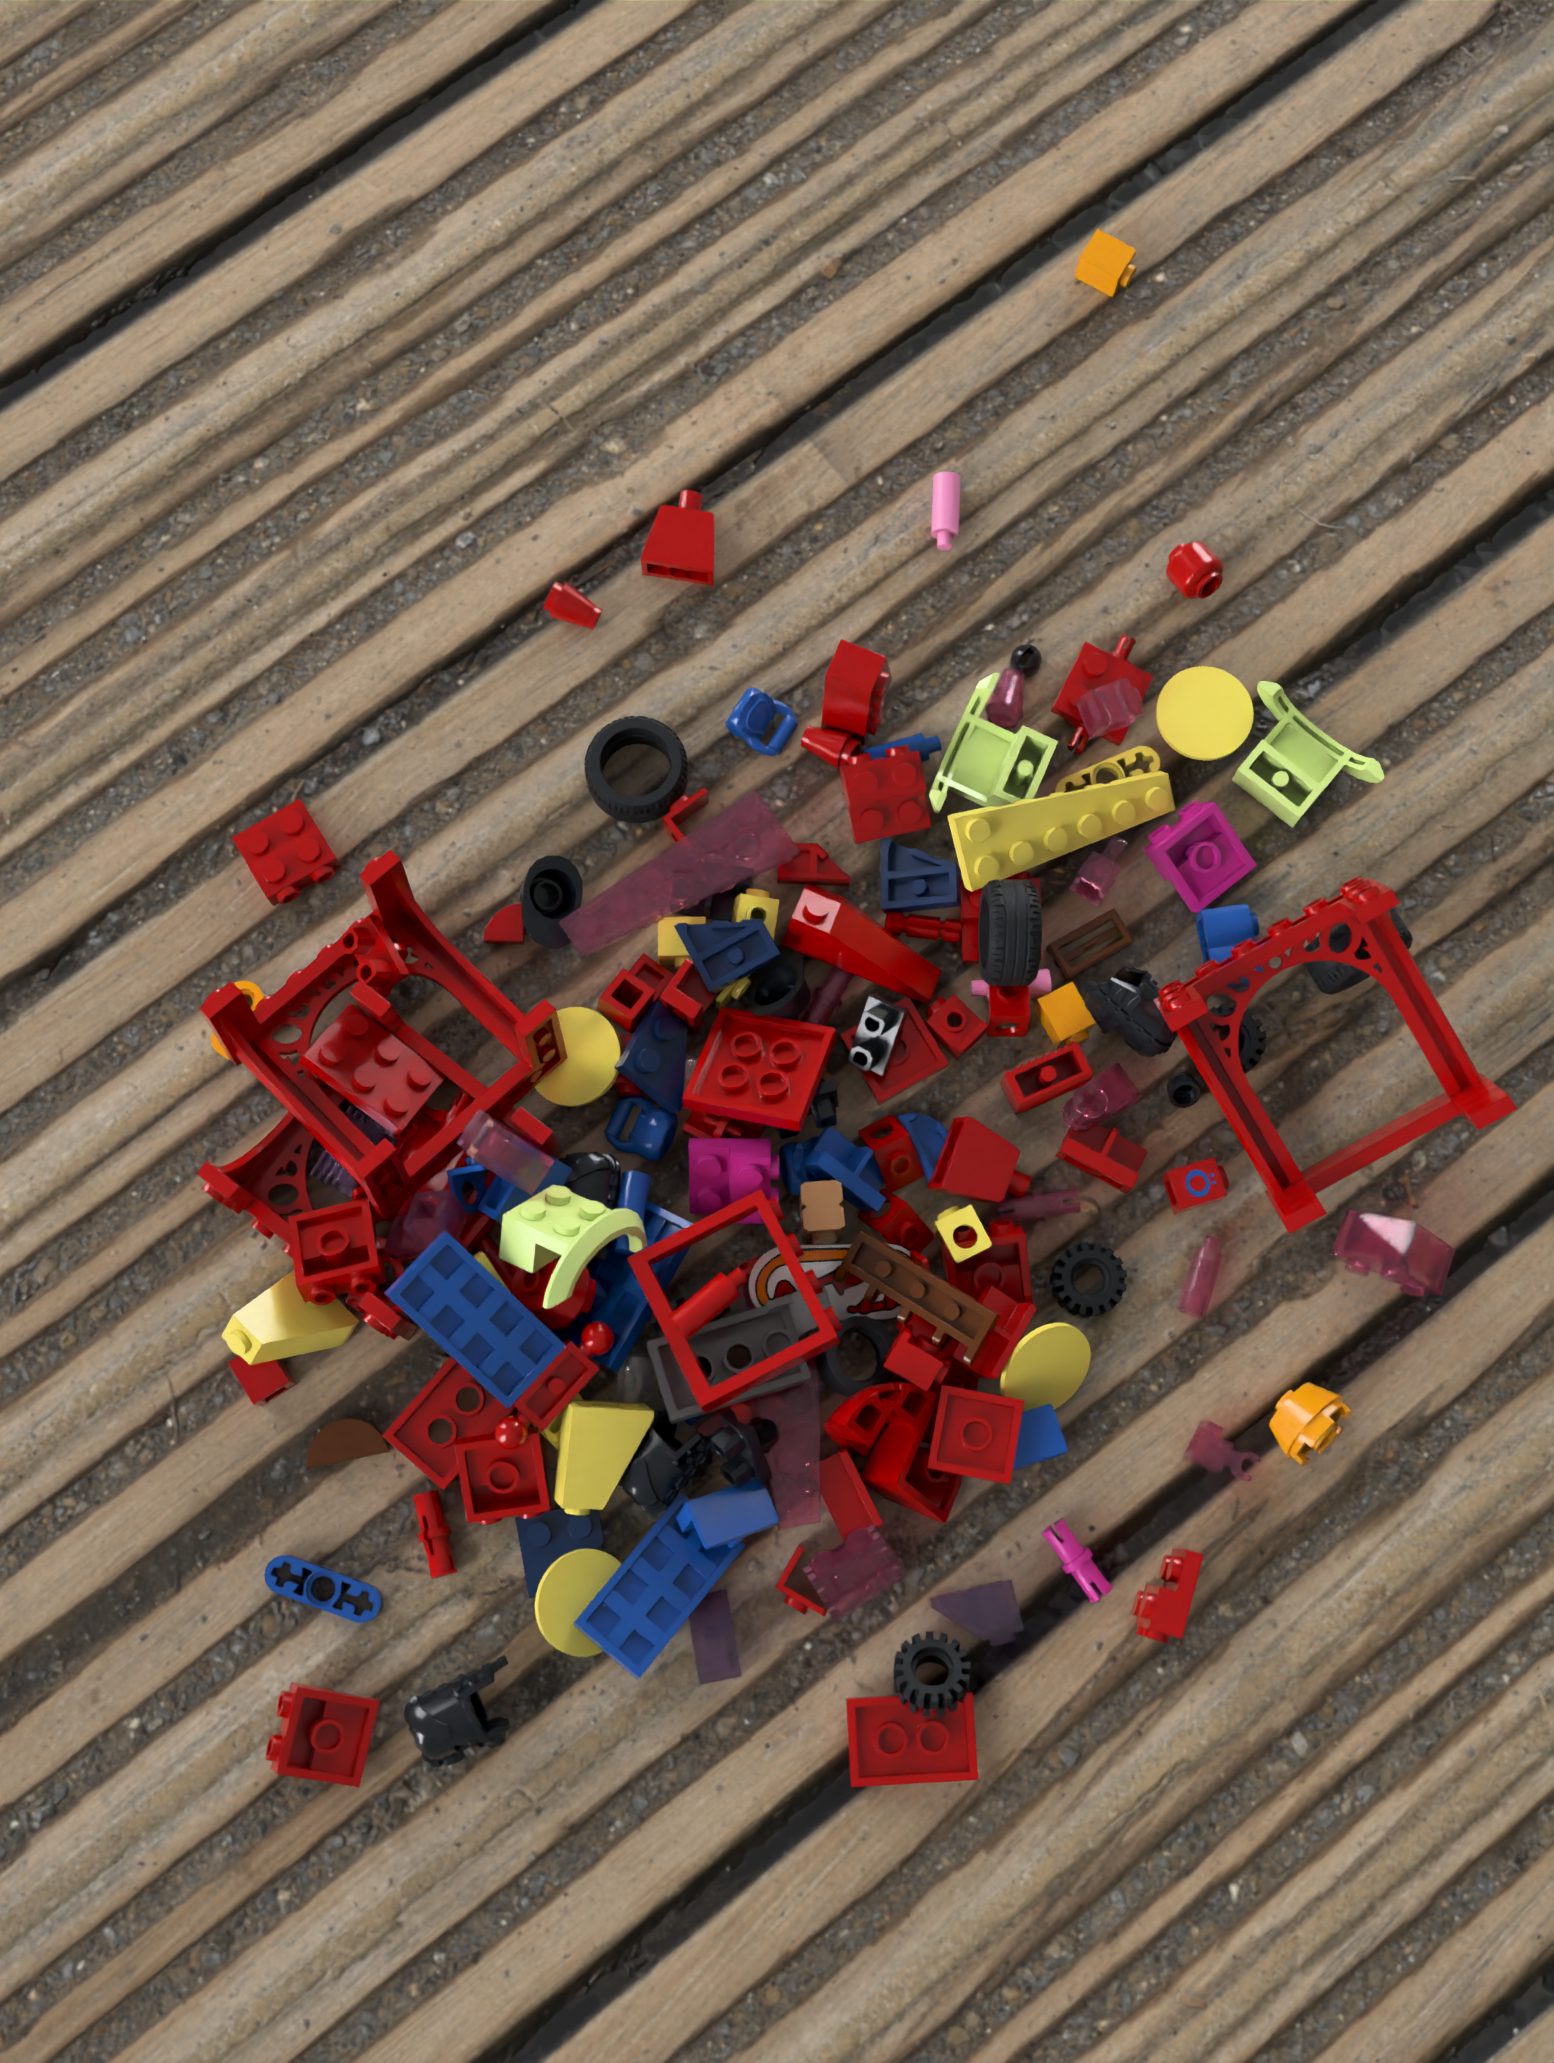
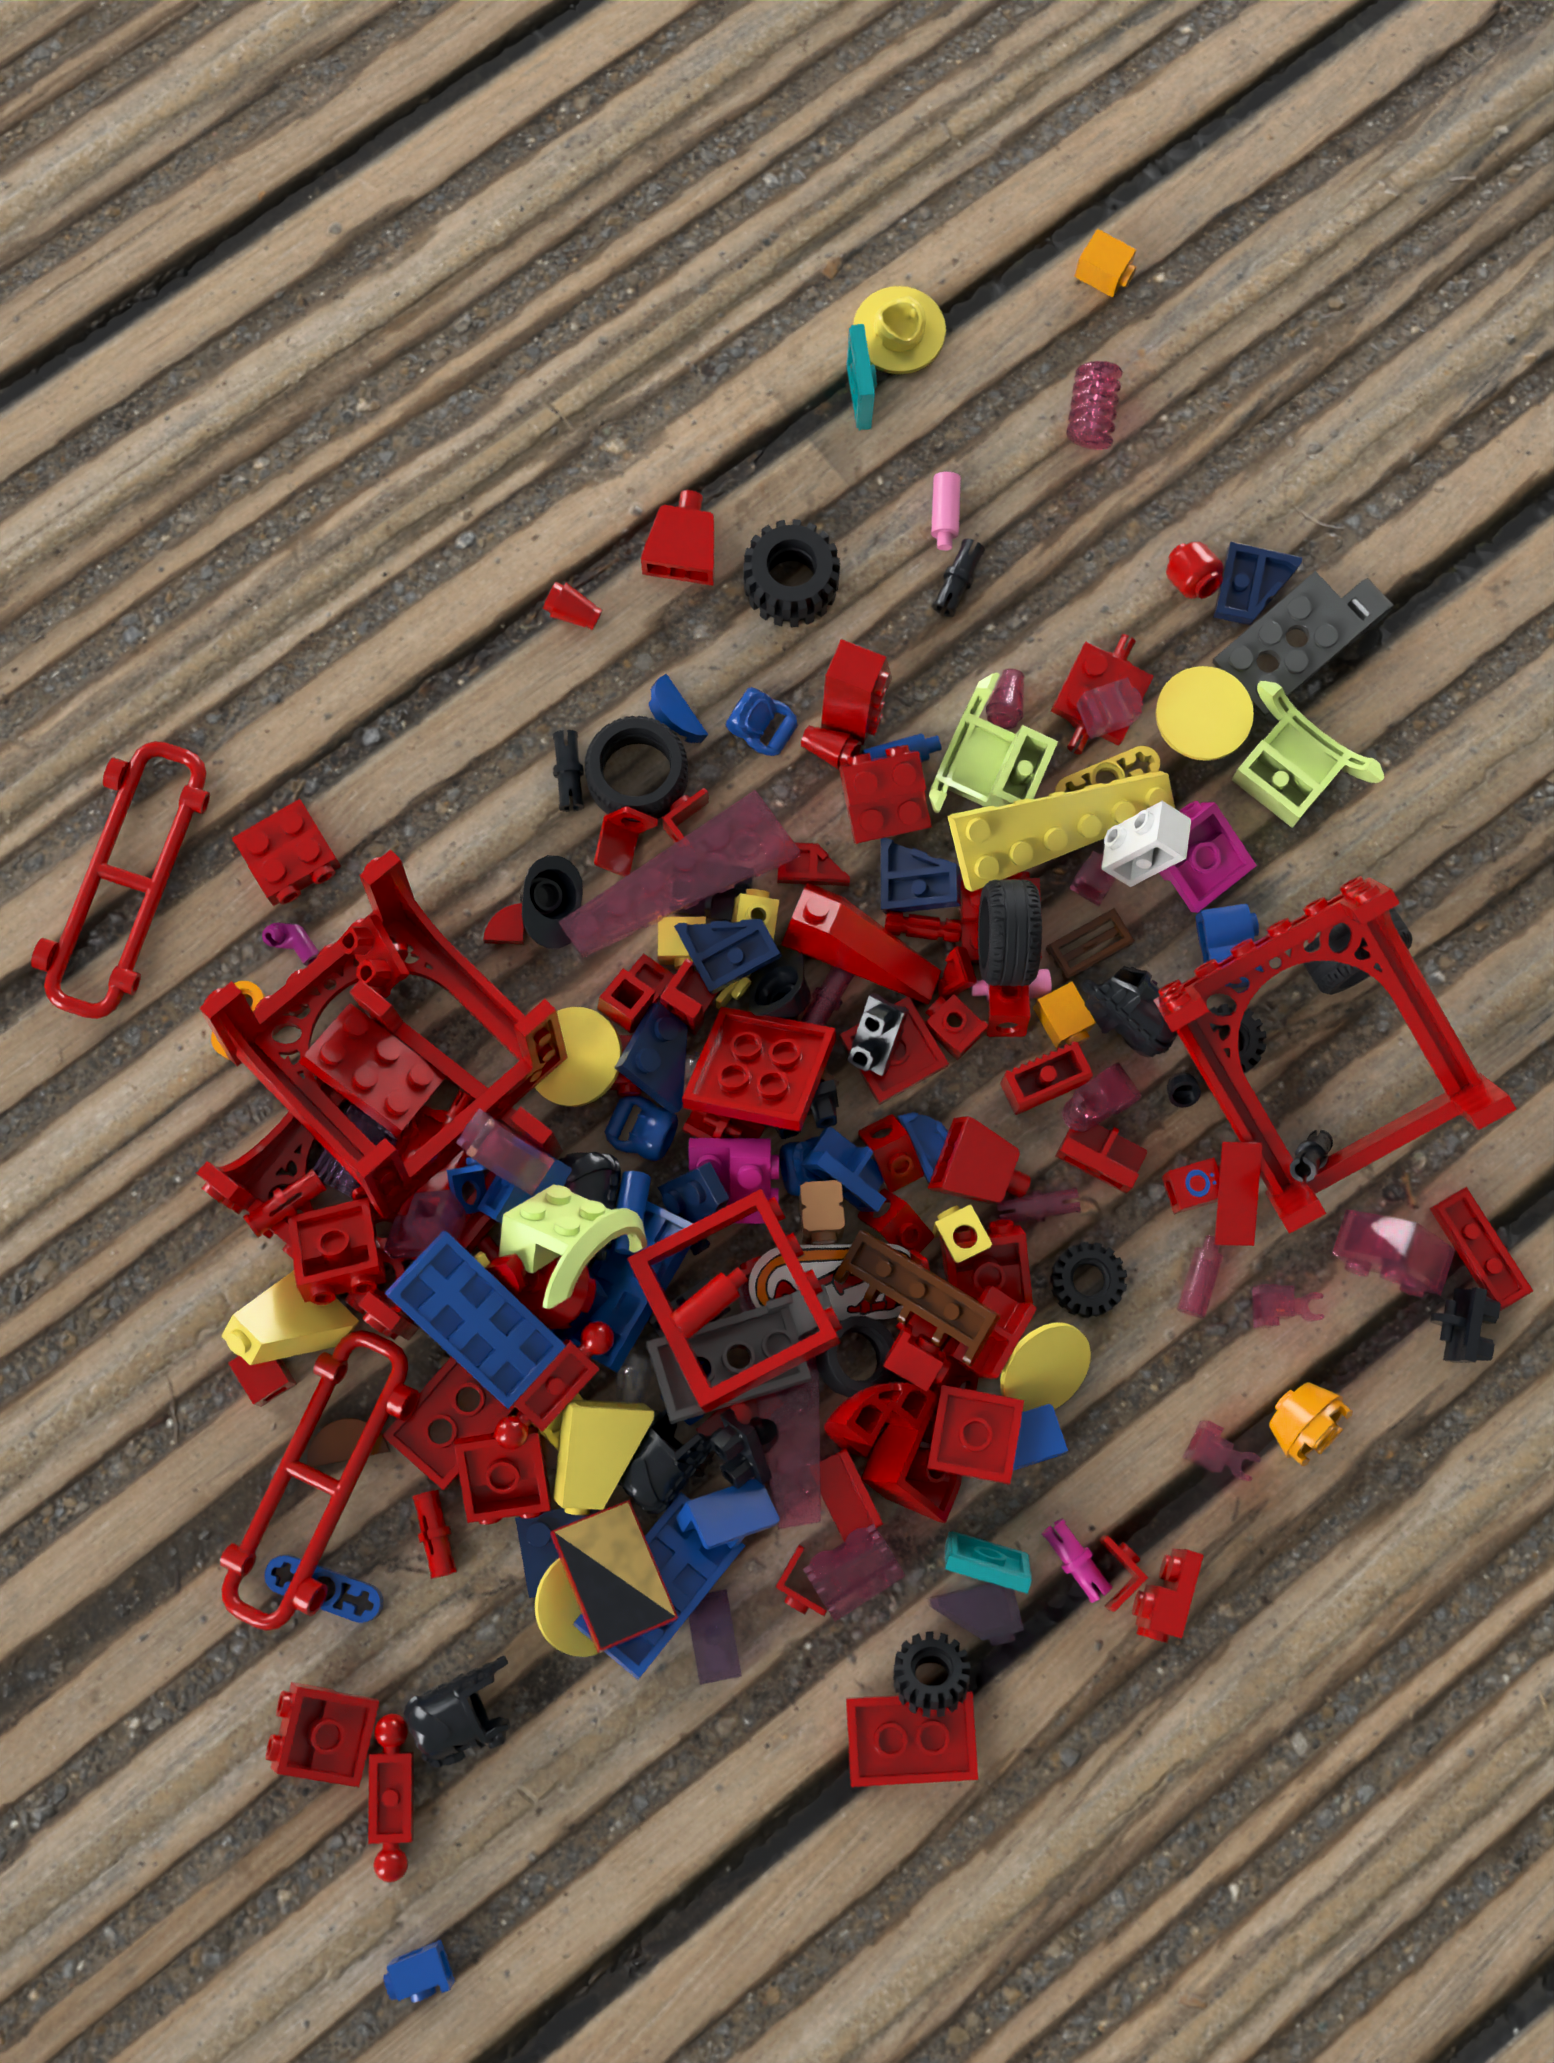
(124, 778): none -> red bar
(260, 1219): none -> red pin
(290, 937): none -> magenta arm
(305, 1592): none -> red bar
(391, 1798): none -> red plate
(418, 1973): none -> blue brick
(508, 1272): none -> red tile
(568, 770): none -> black pin
(613, 1576): none -> tile
(619, 839): none -> red bracket
(672, 710): none -> blue tile
(695, 1197): none -> dark blue wing
(797, 545): none -> black tyre
(861, 377): none -> teal plate
(901, 329): none -> light yellow piece
(957, 973): none -> red tile
(958, 577): none -> black pin
(987, 1561): none -> teal plate
(1032, 665): black hinge -> none
(1094, 404): none -> clear pink piece
(1129, 1561): none -> red bracket
(1146, 844): none -> white brick
(1238, 1193): none -> red sticker
(1251, 581): none -> dark blue wing
(1277, 1302): none -> clear pink piece
(1311, 1155): none -> black pin
(1322, 615): none -> dark grey hinge
(1463, 1323): none -> black hips
(1481, 1248): none -> red tile

